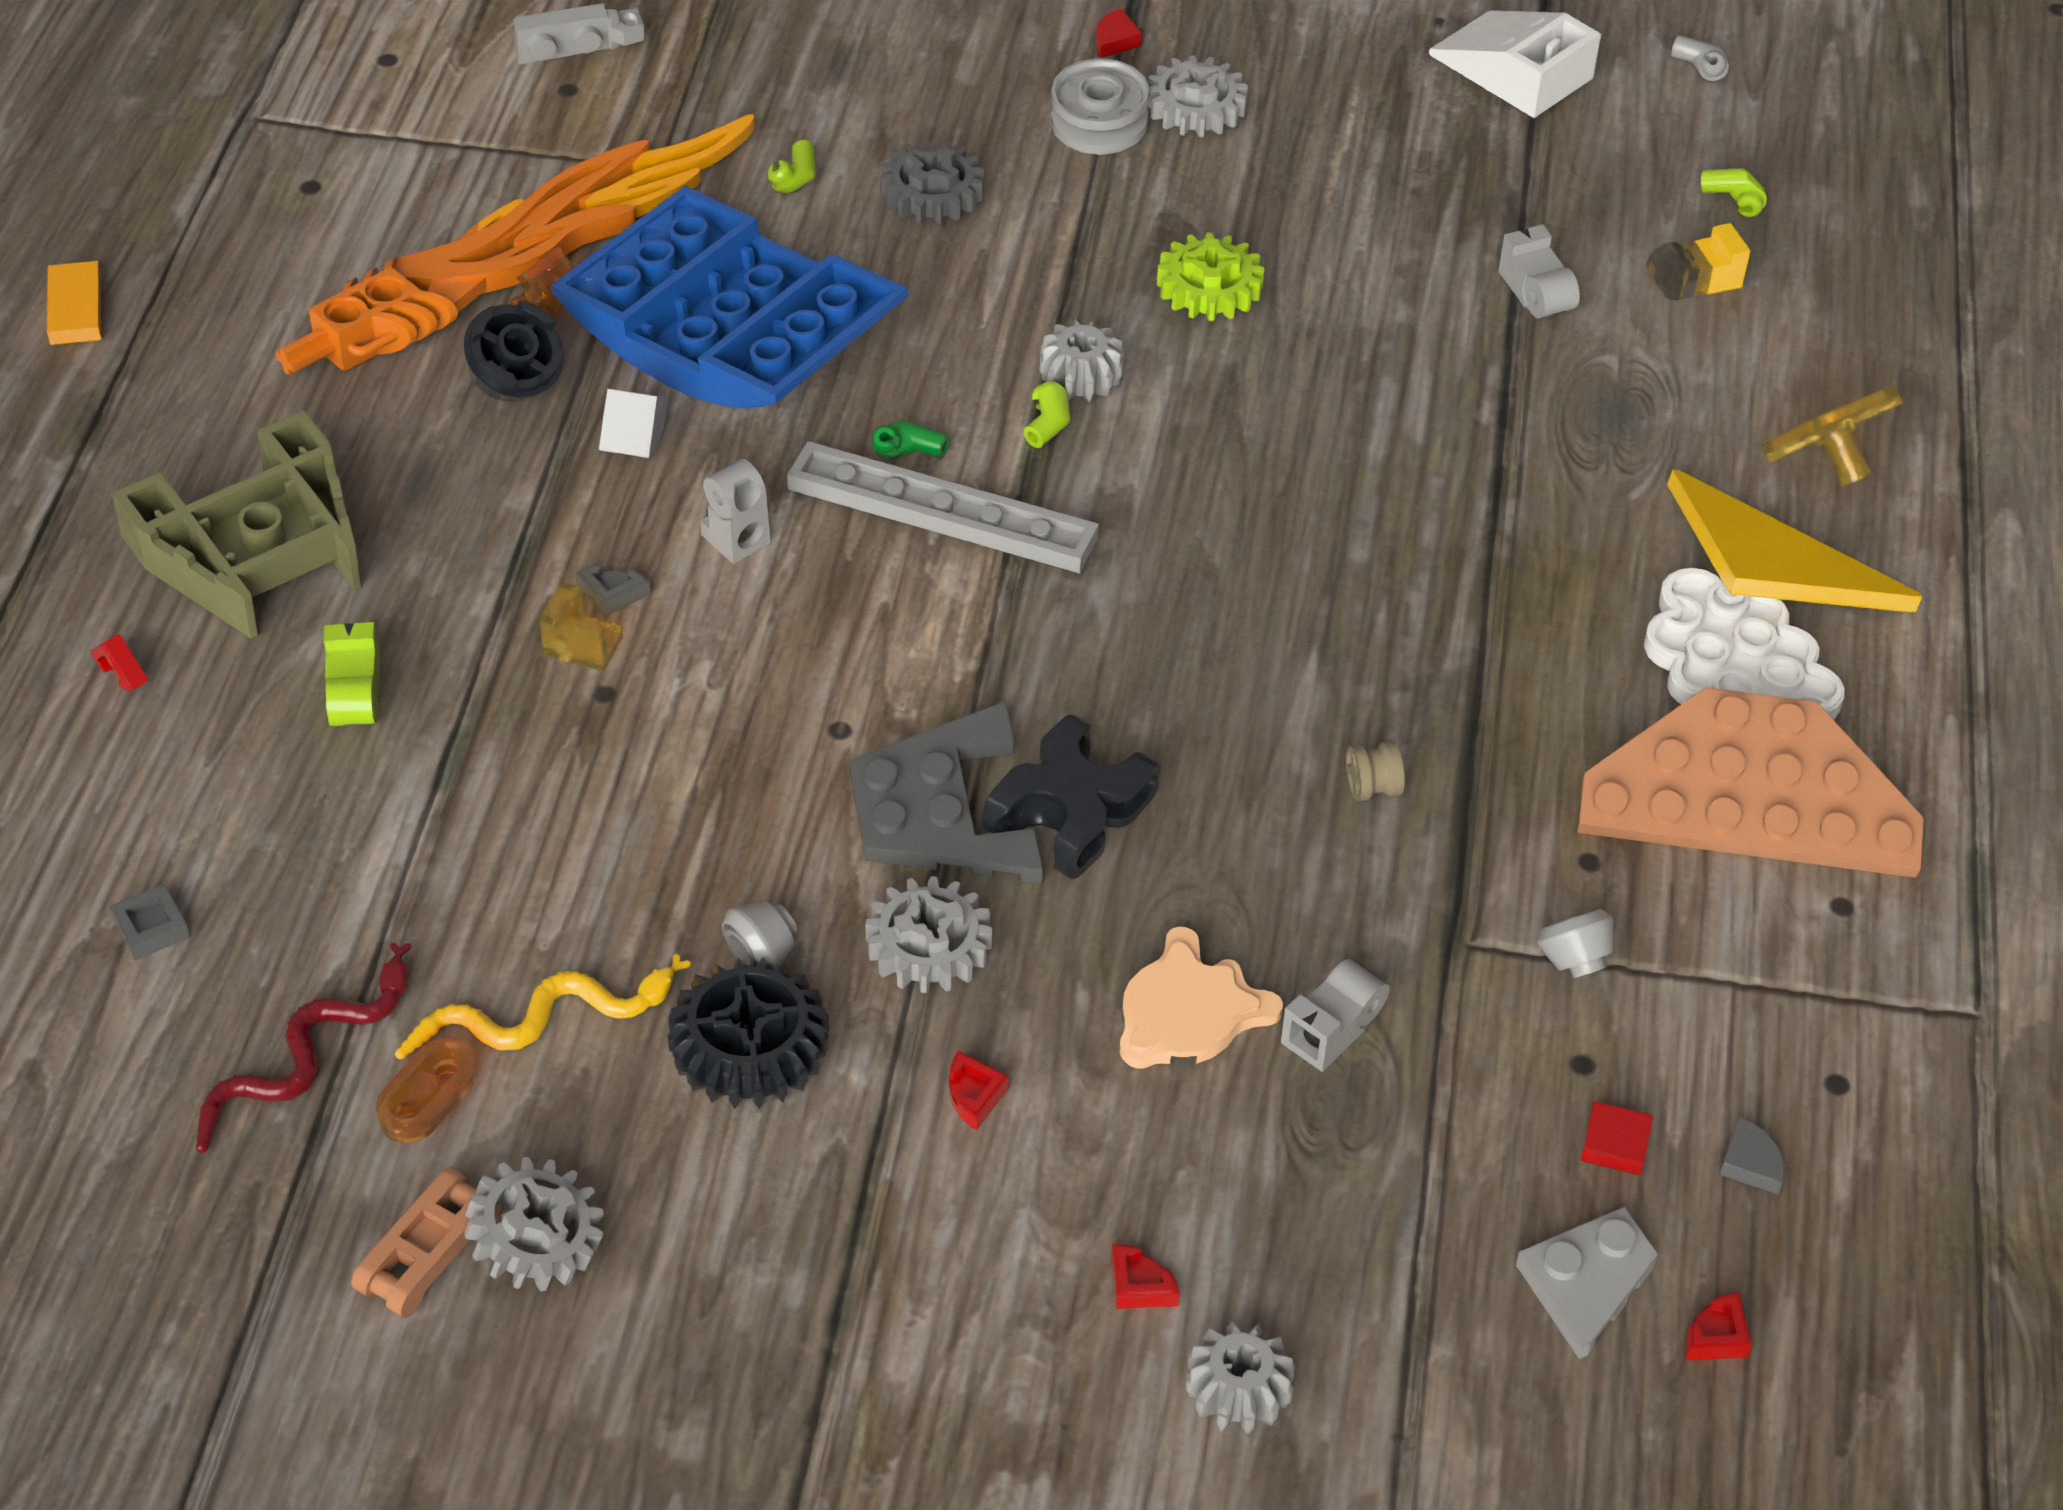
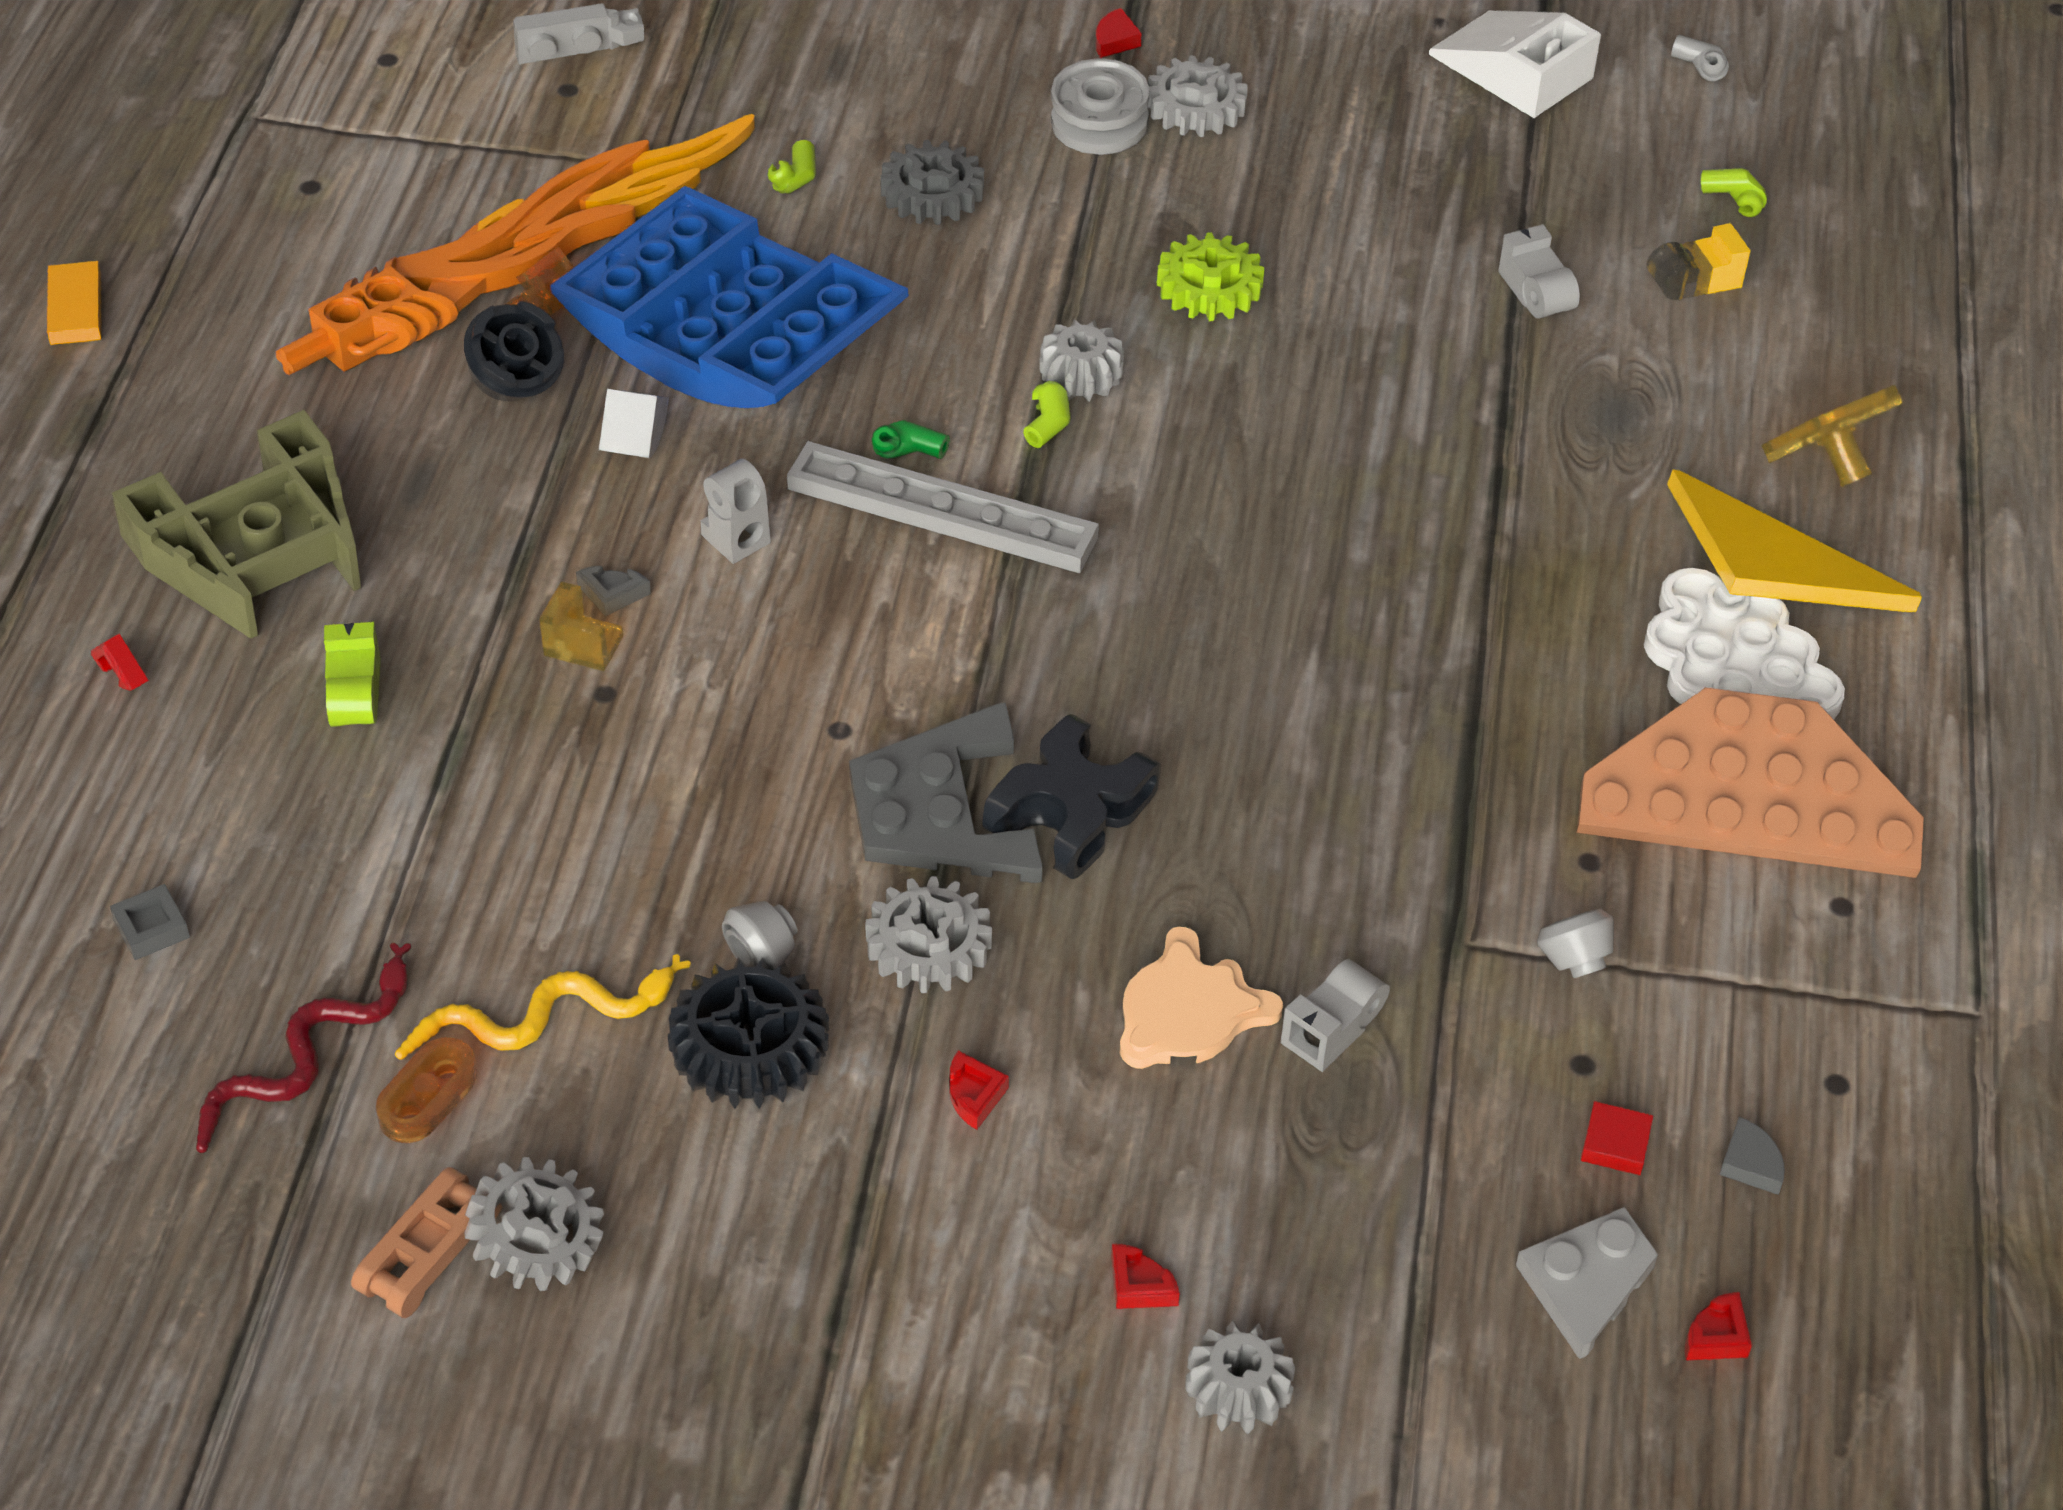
(1375, 770): dark tan wheel -> none

